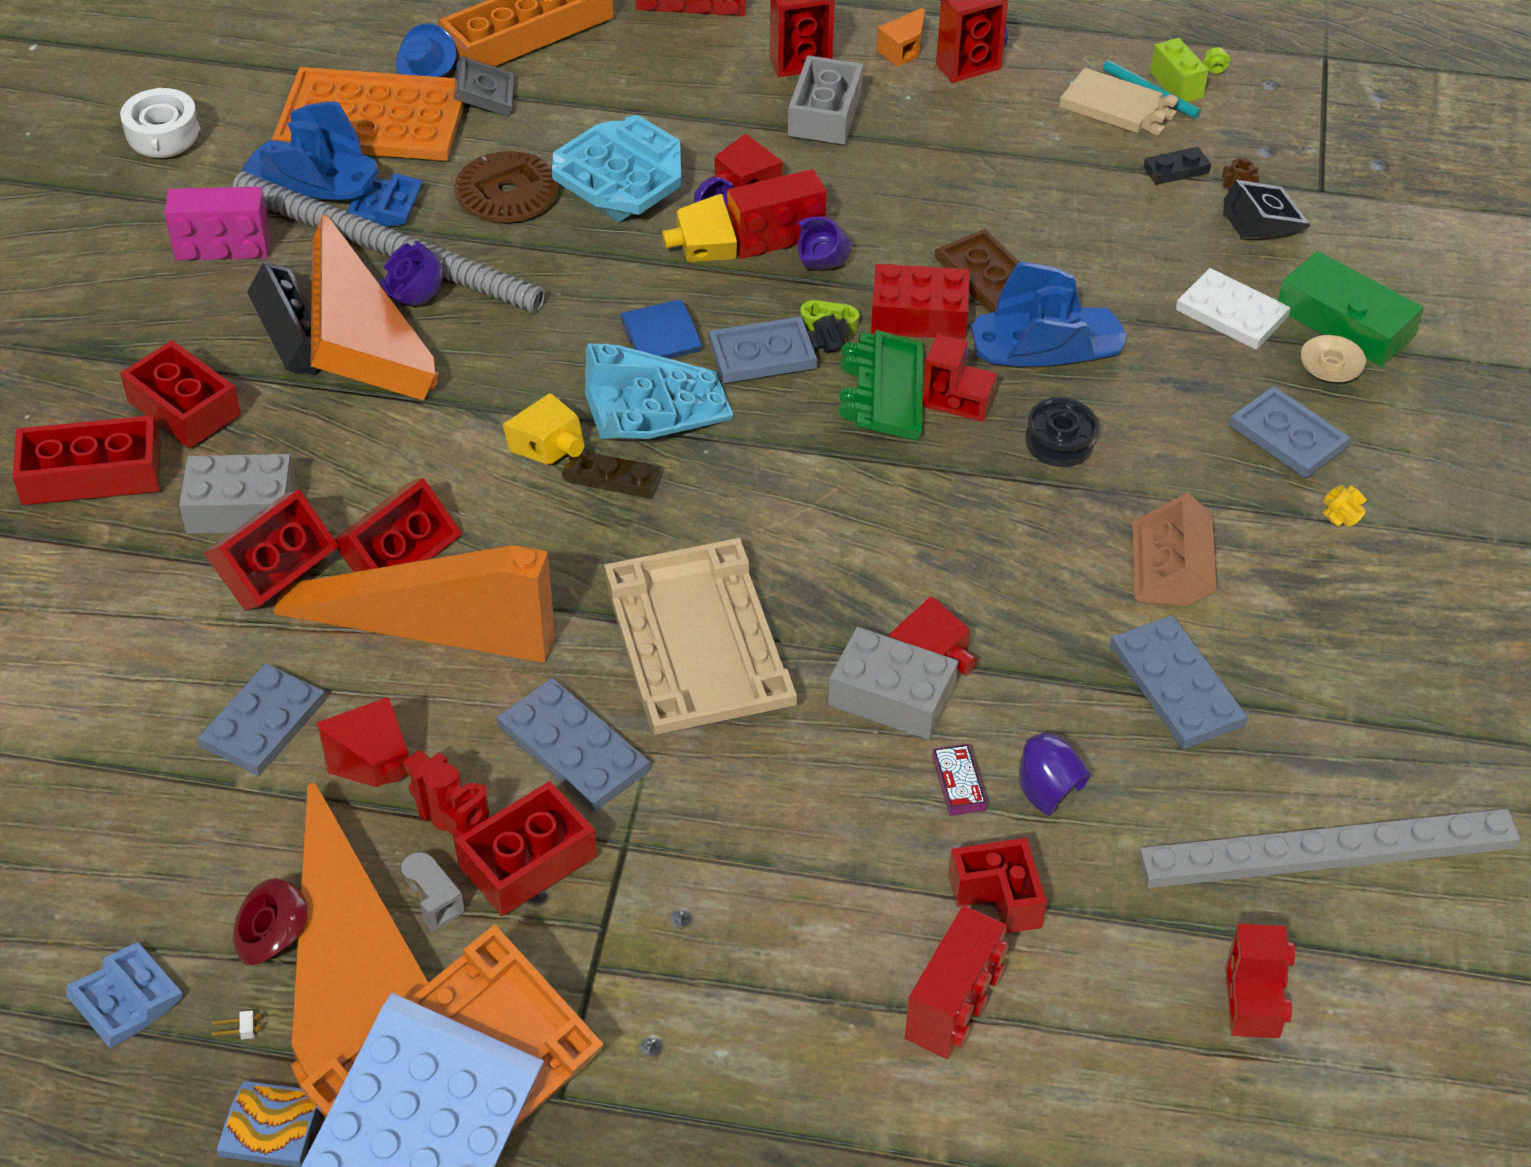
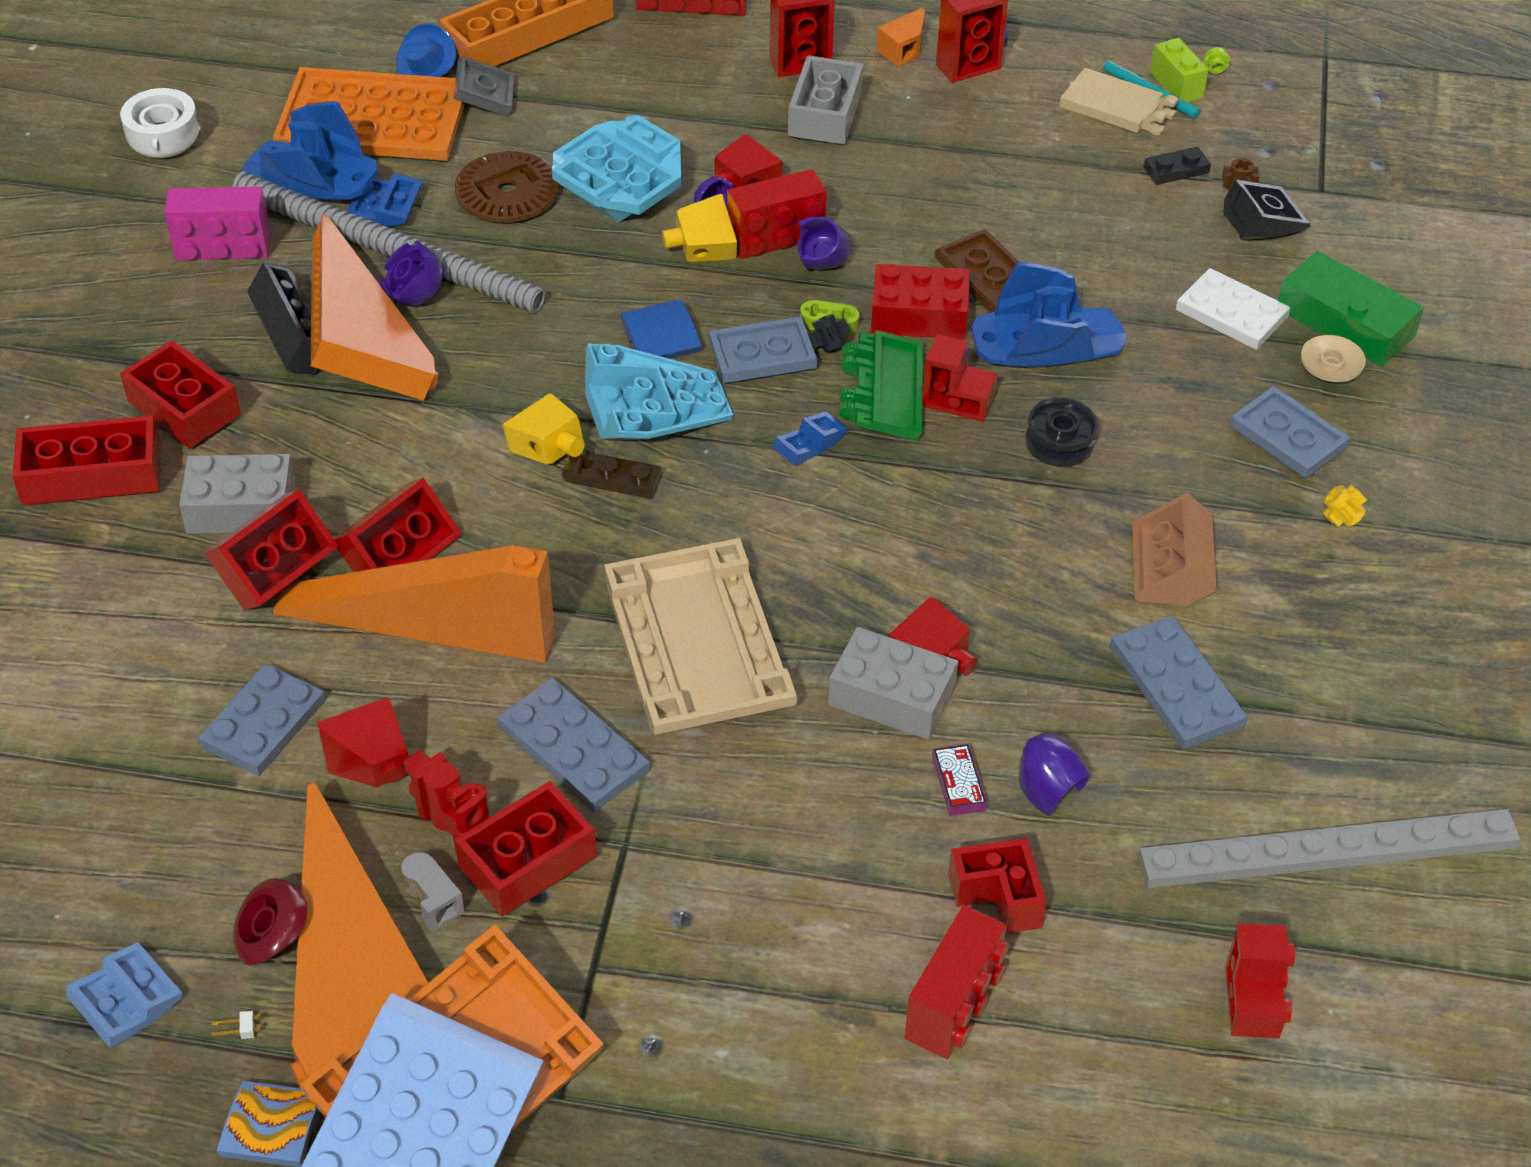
(813, 437): none -> blue slope

